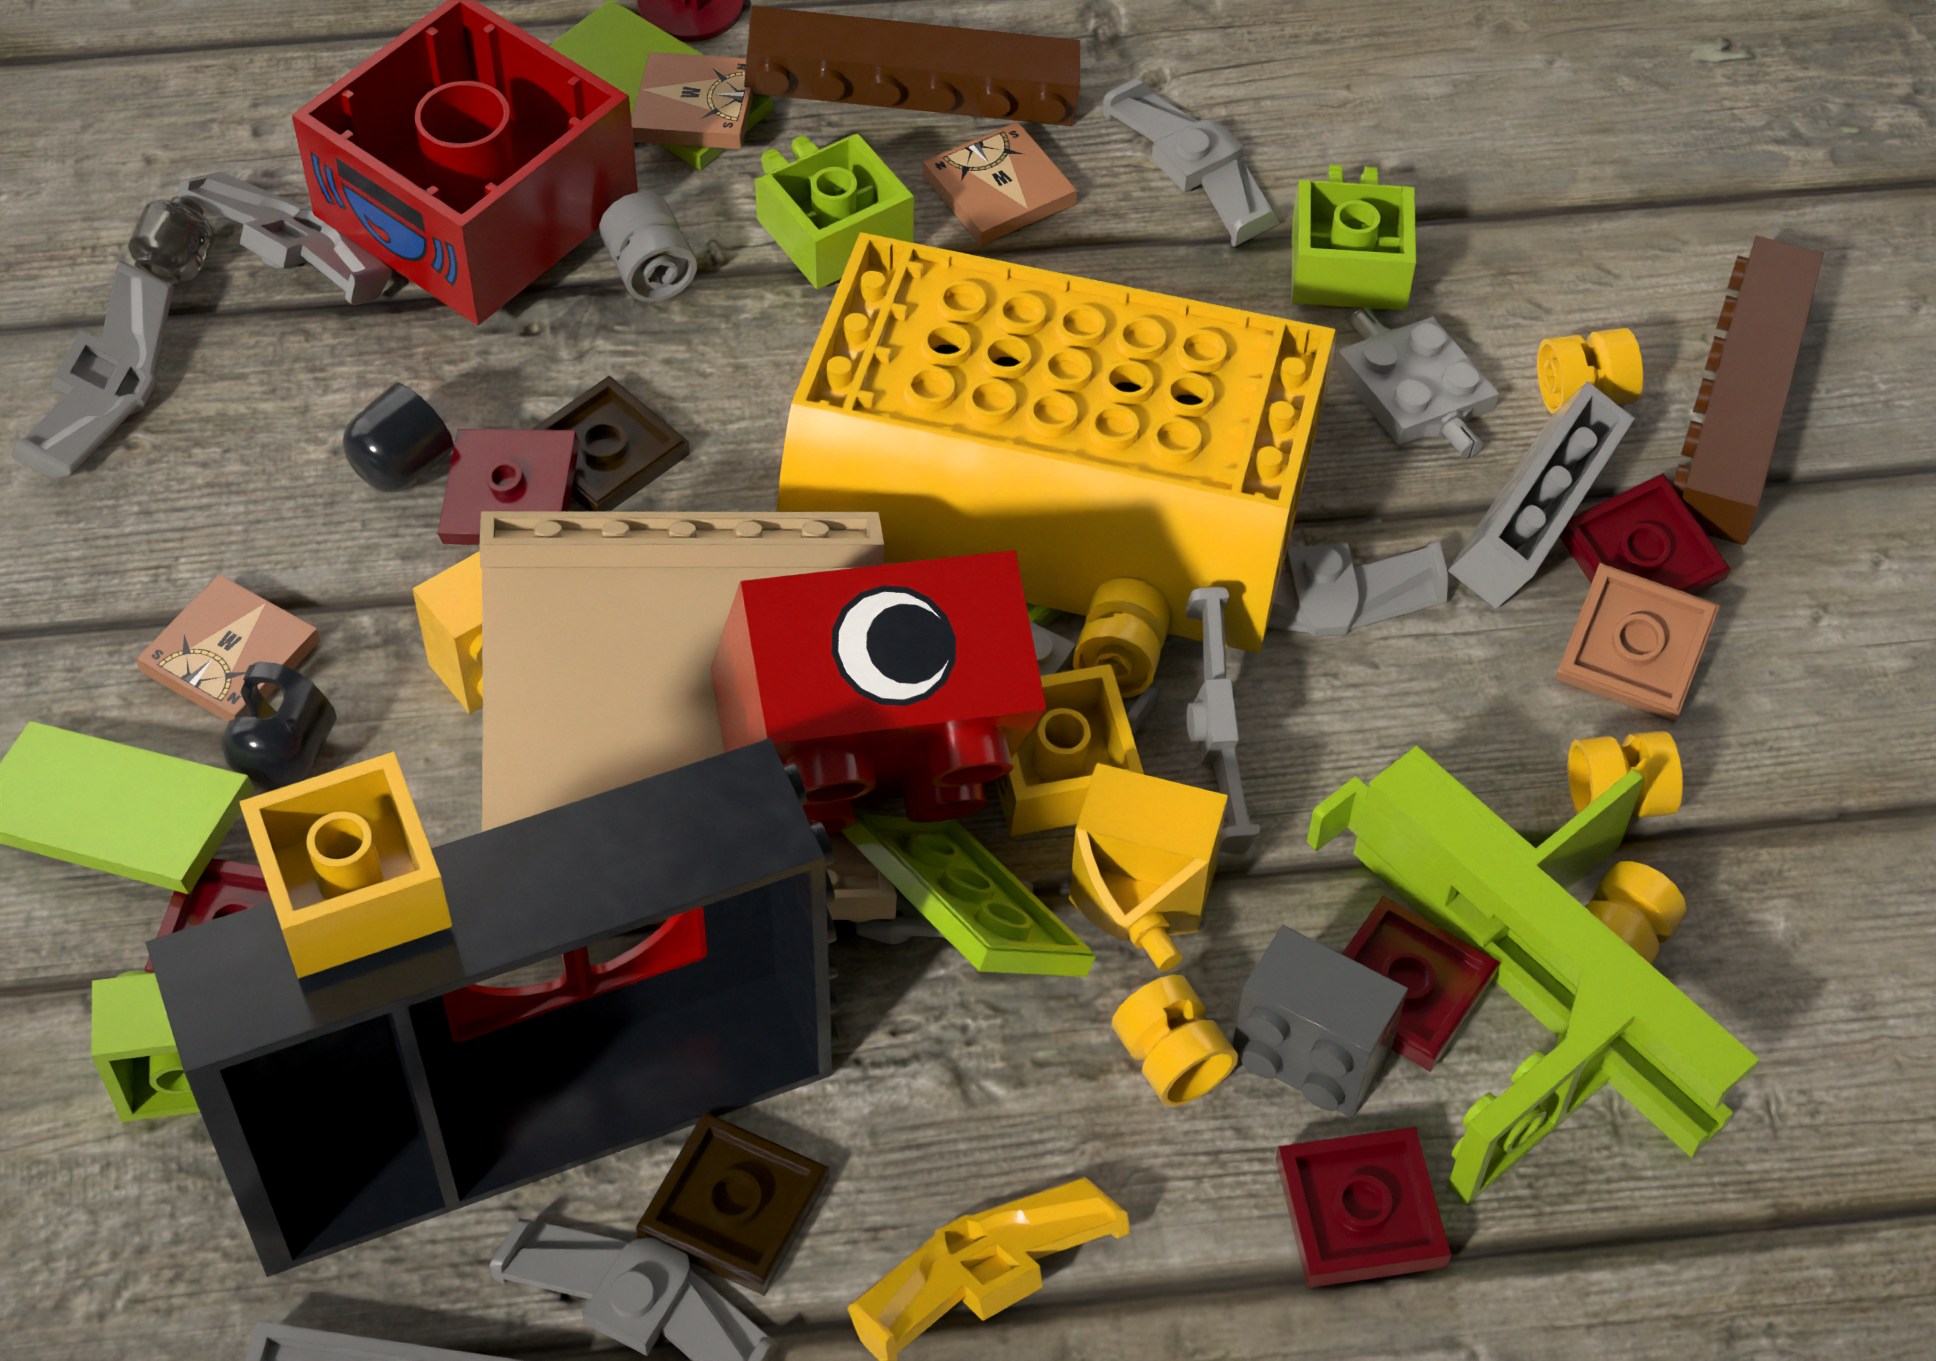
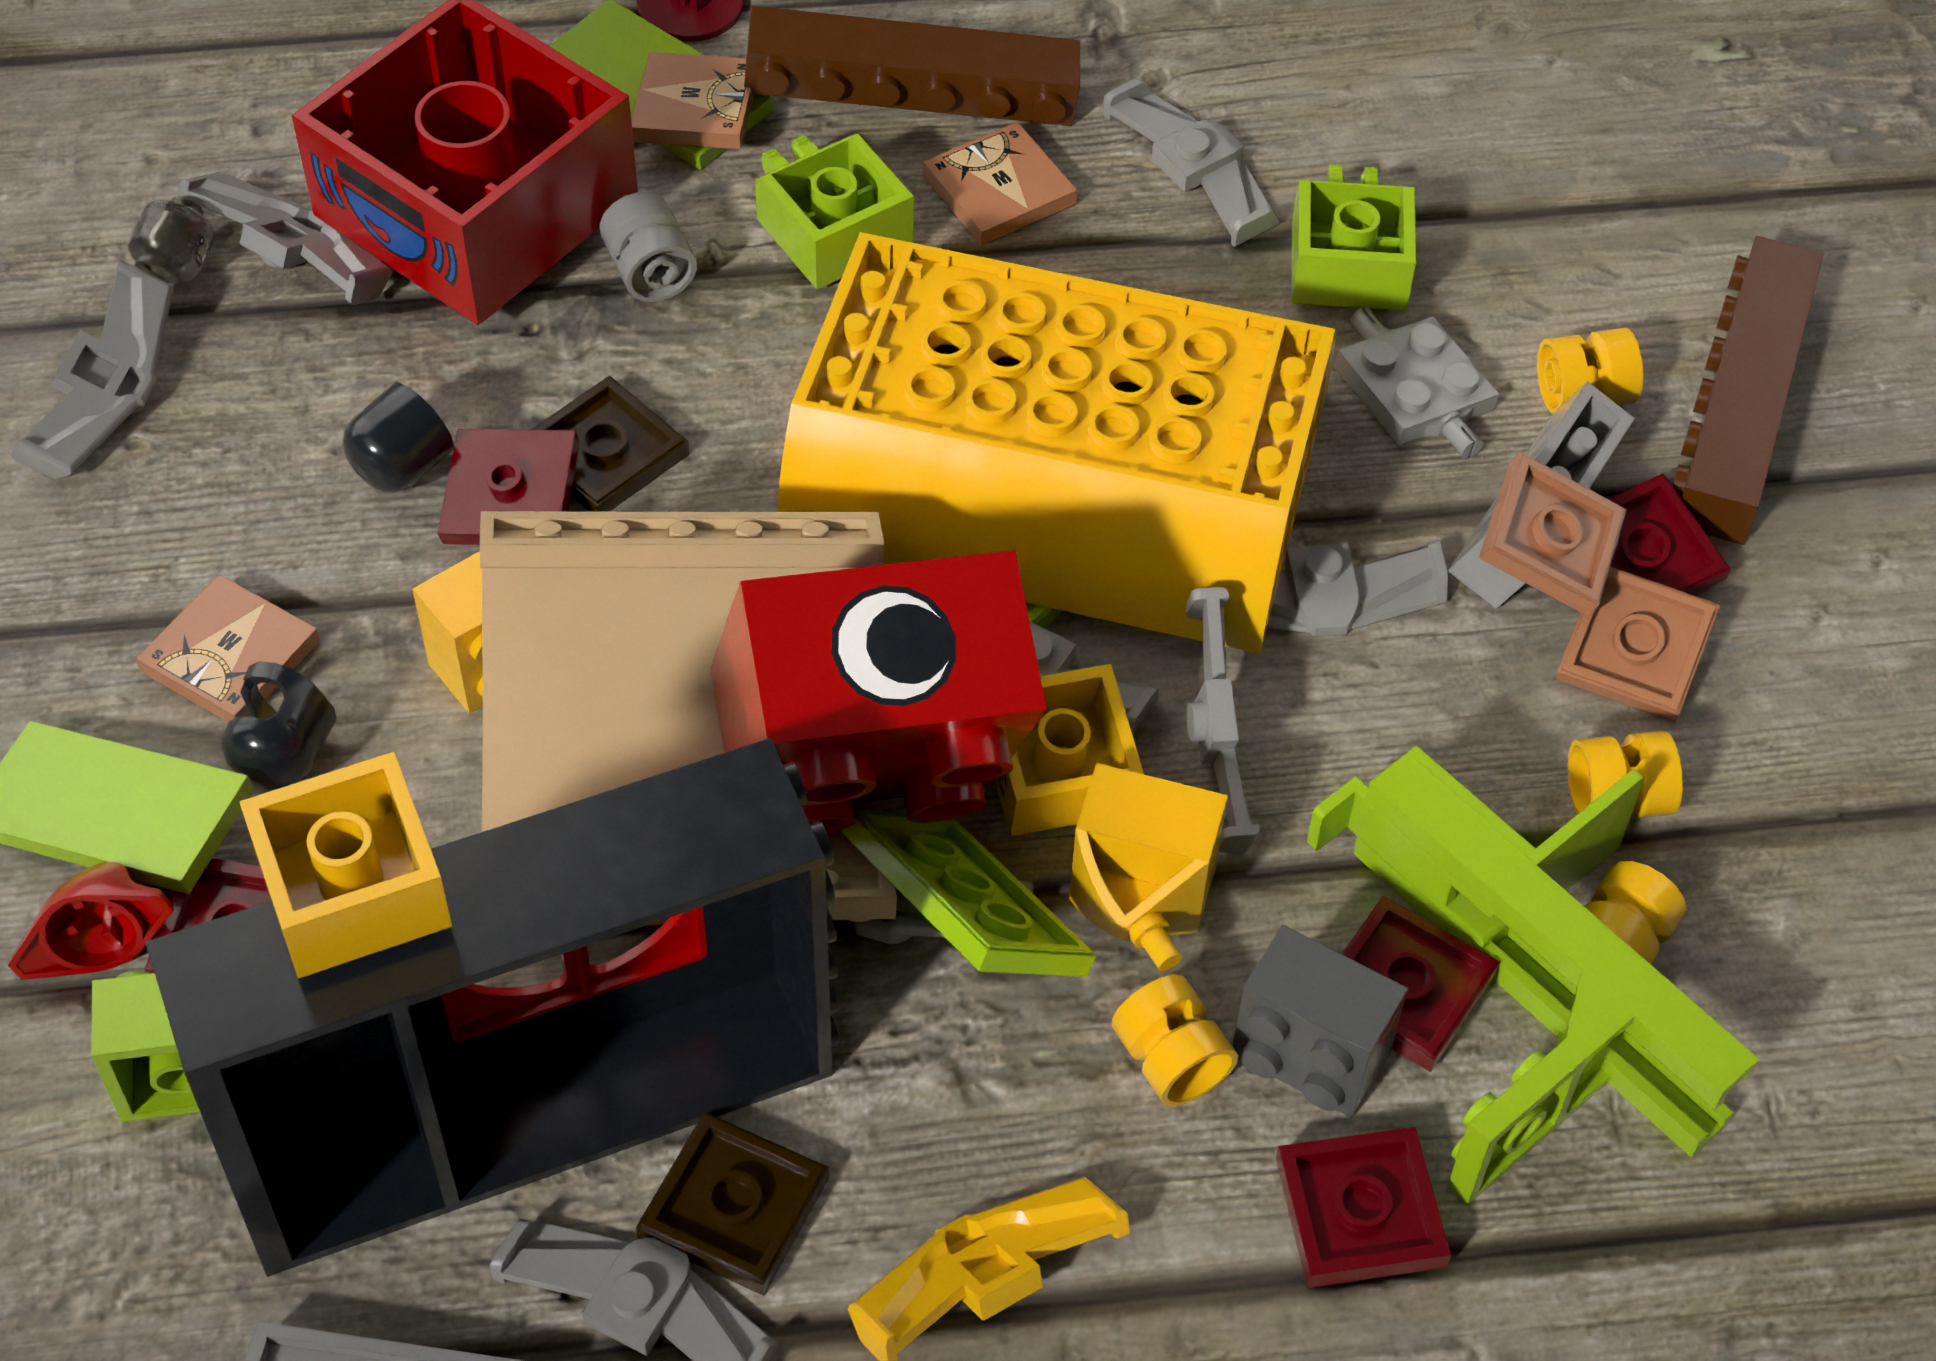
(91, 924): none -> red hat
(1127, 630): yellow wheel -> none
(1553, 534): none -> nougat tile

